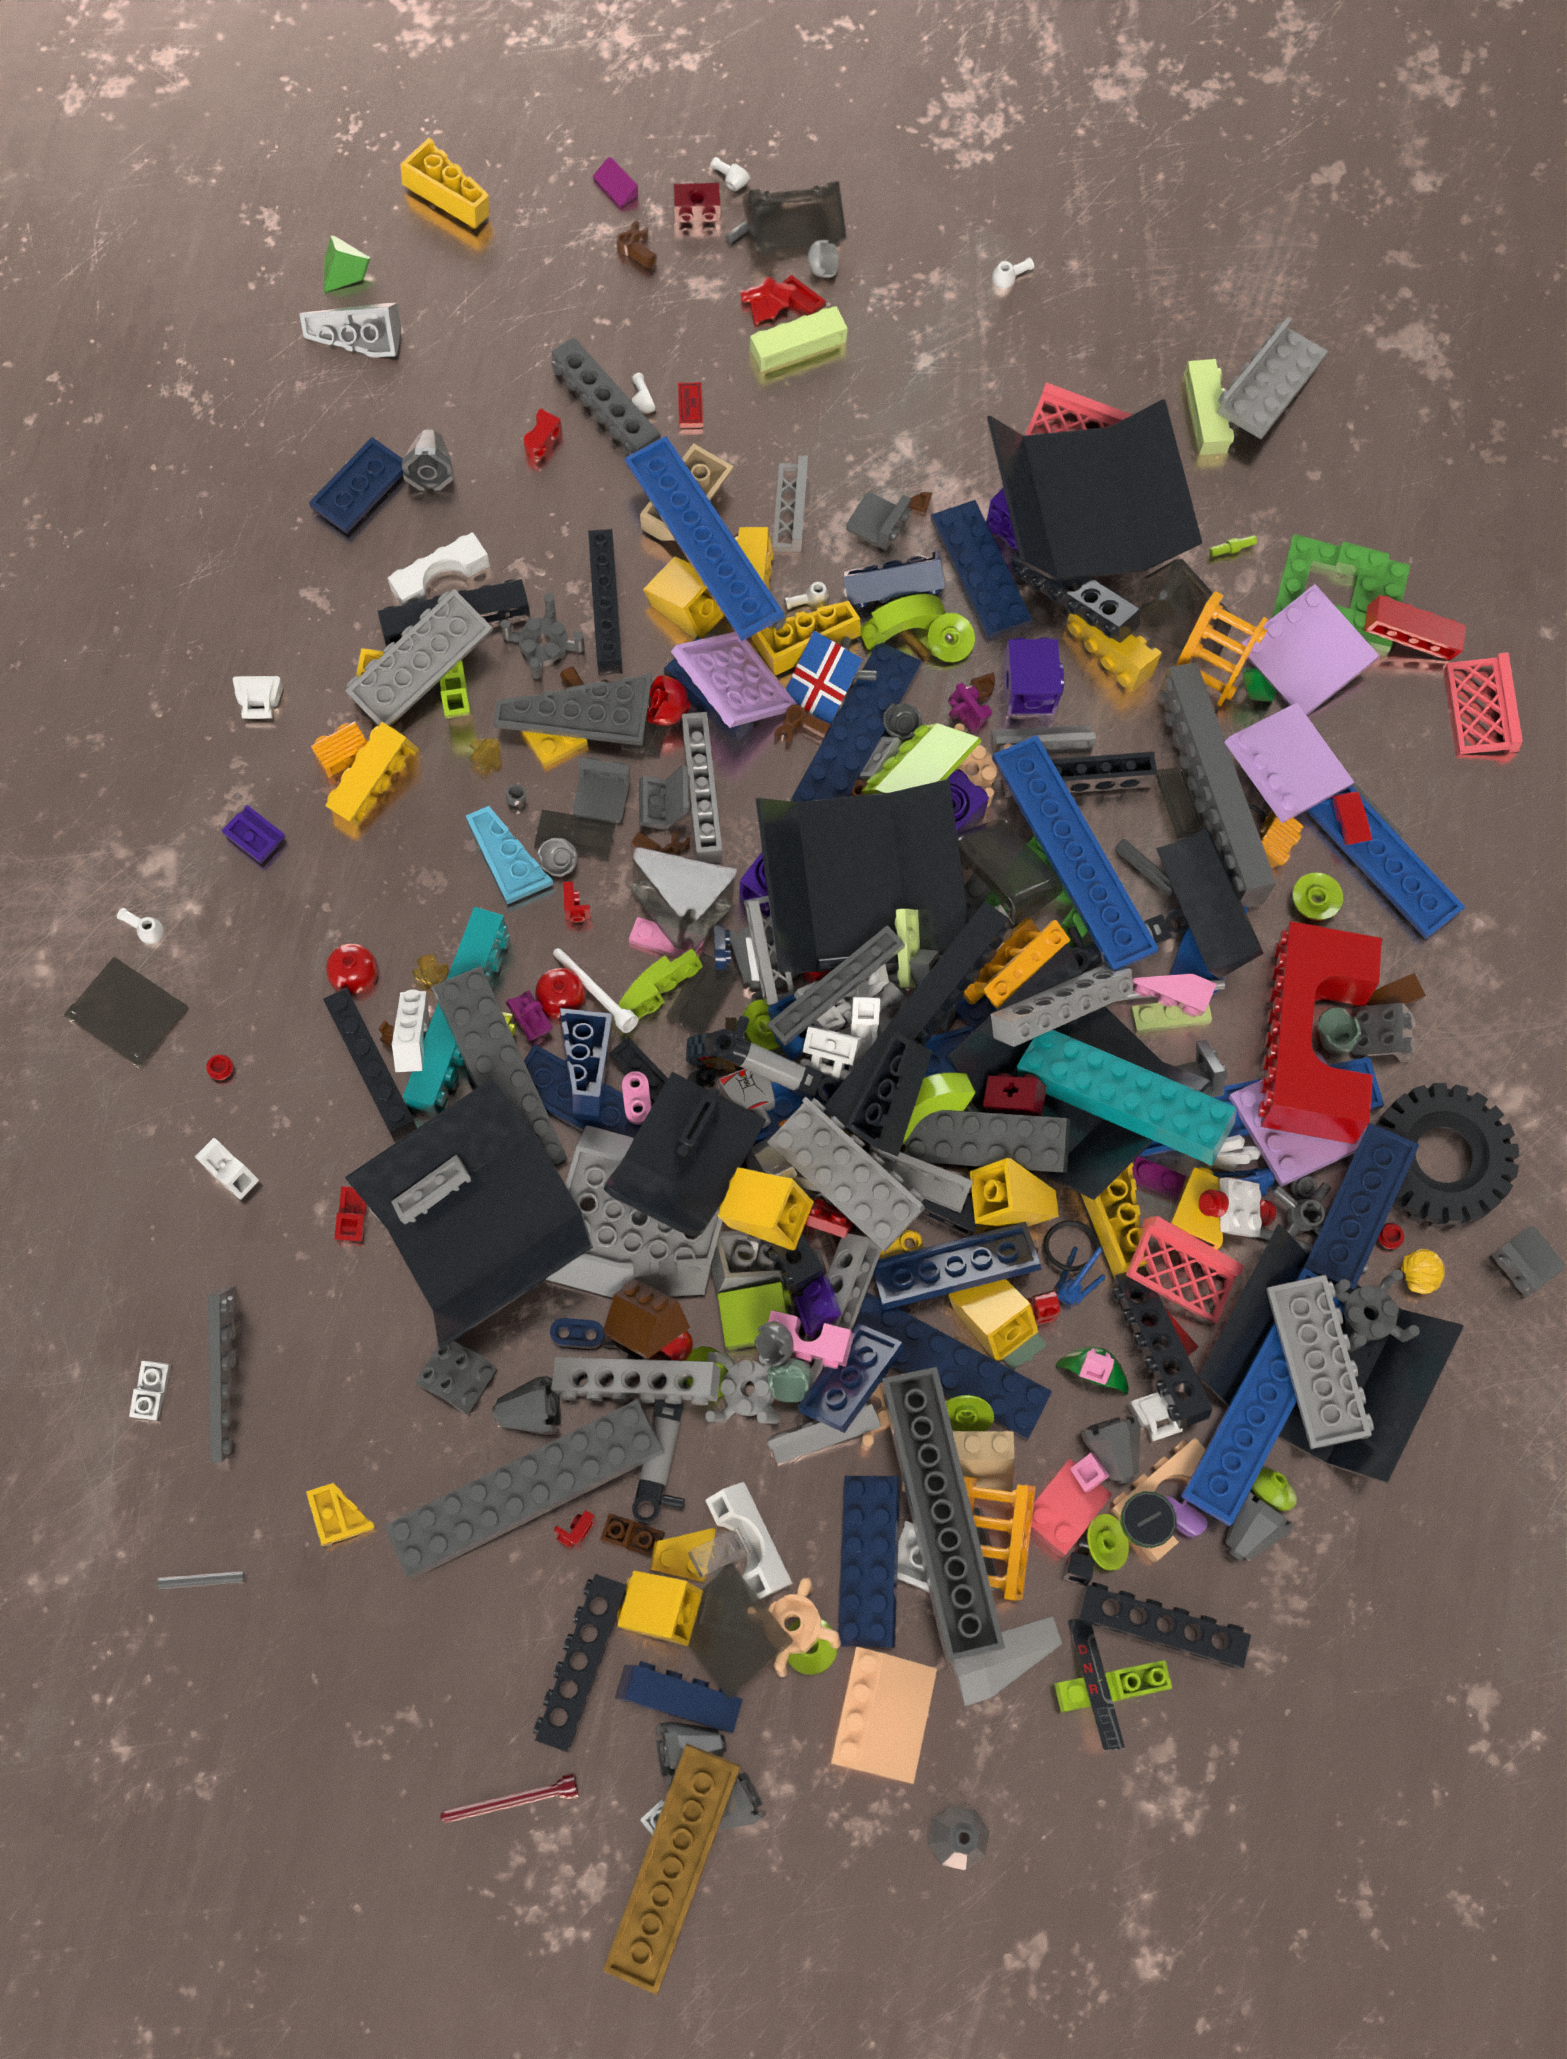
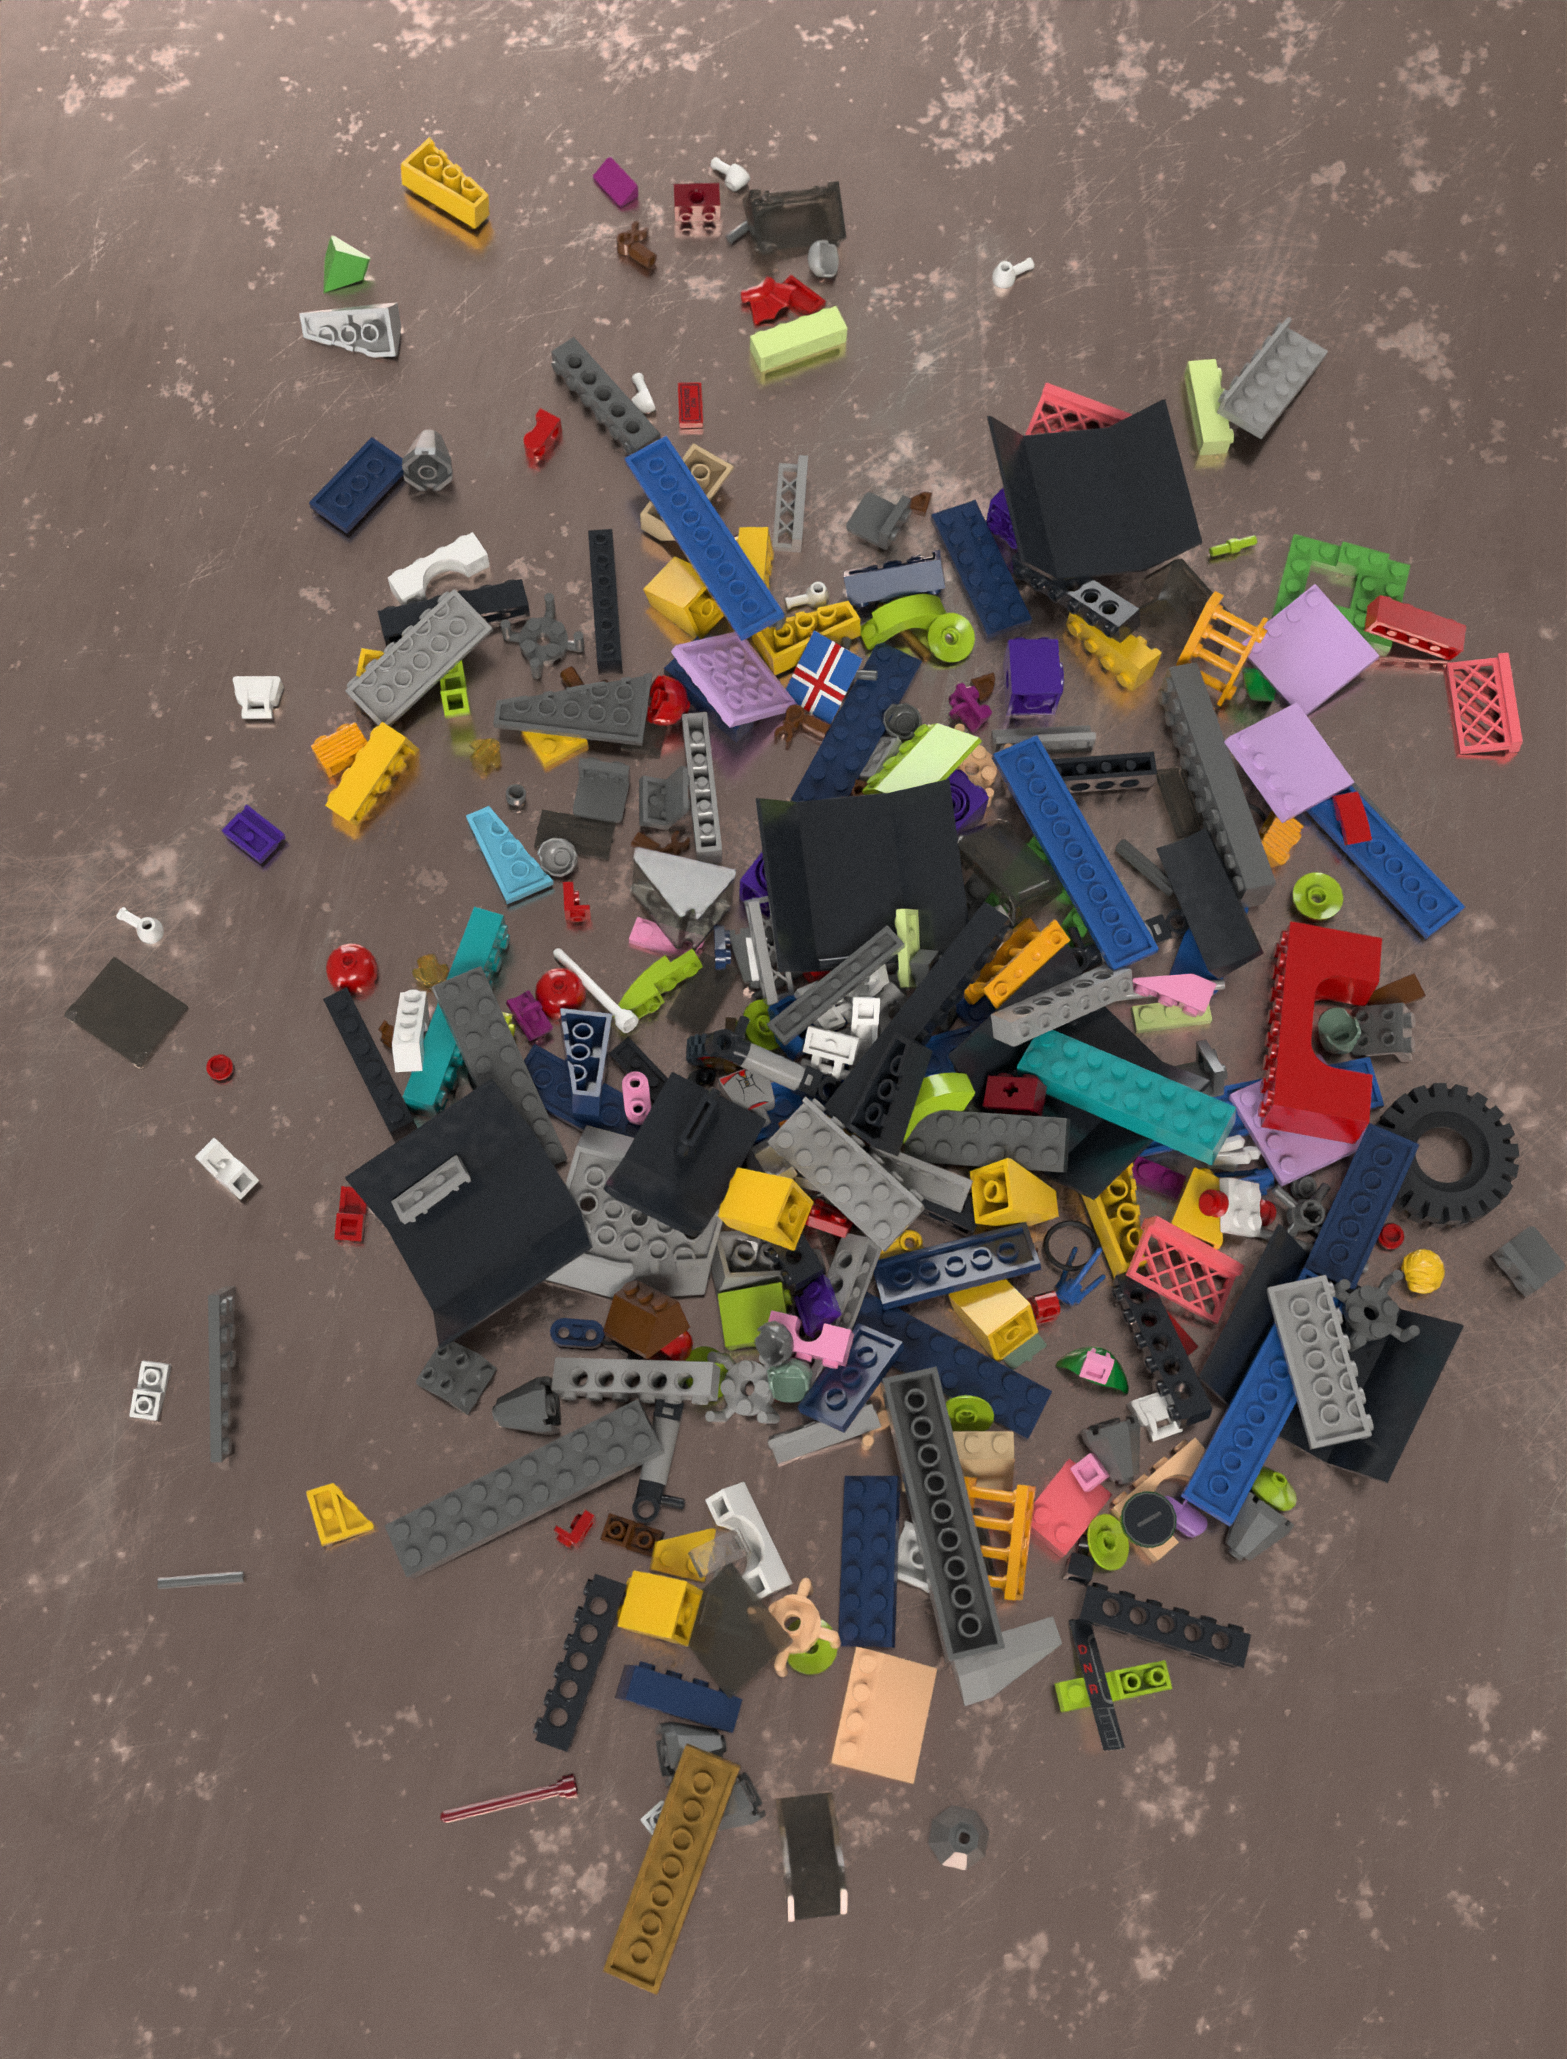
(811, 1856): none -> clear smoke ladder

